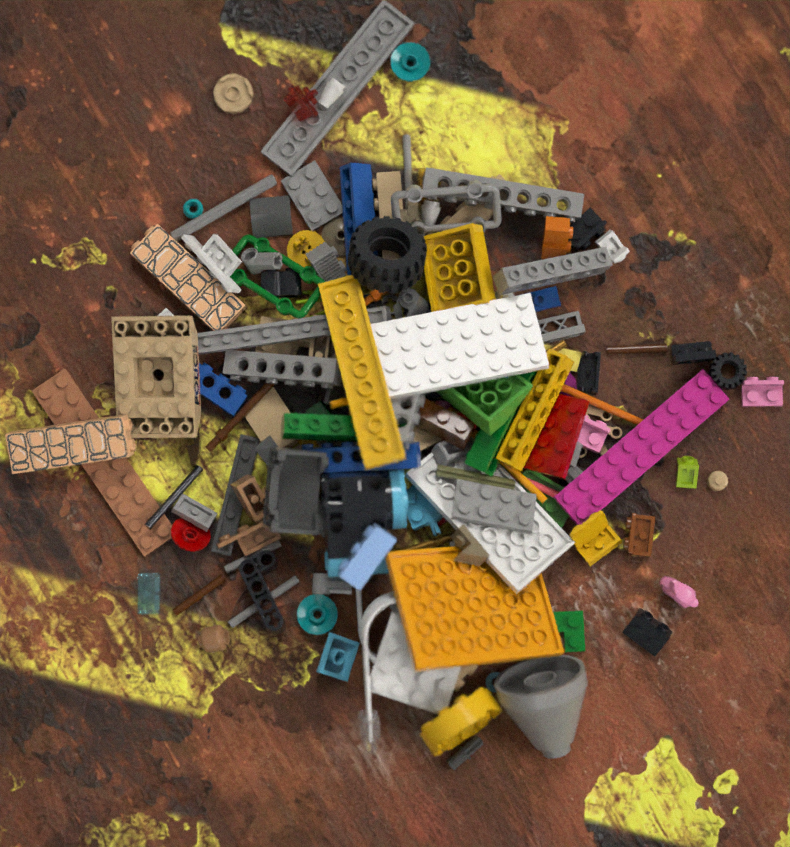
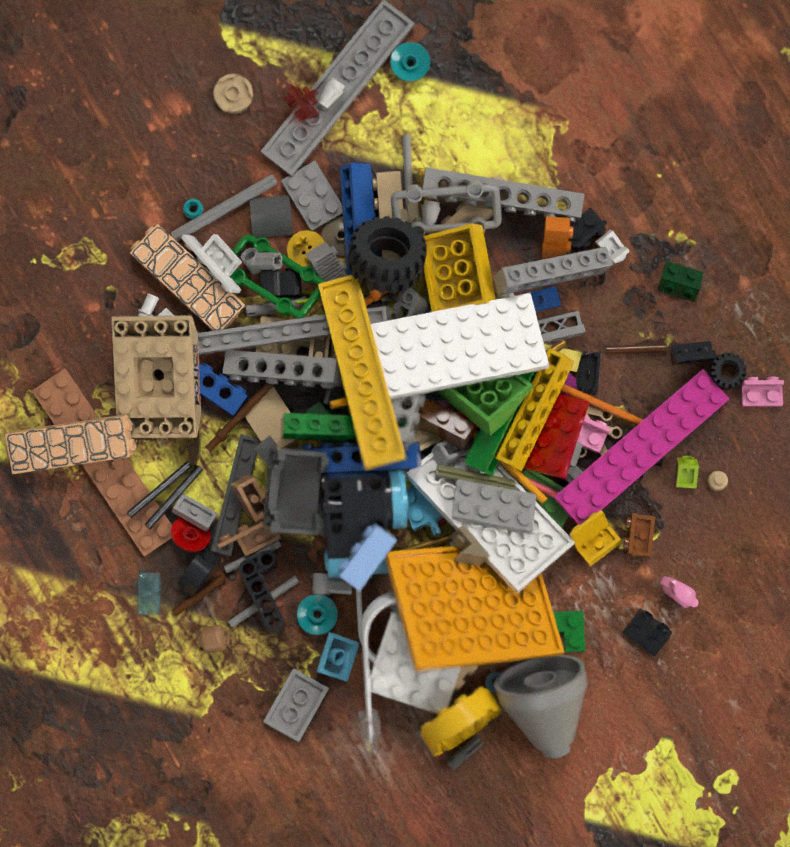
(148, 306): none -> white pin
(159, 489): none -> black bar
(198, 571): none -> black brick
(269, 308): none -> light grey pin
(296, 705): none -> light grey plate
(680, 281): none -> dark green bracket

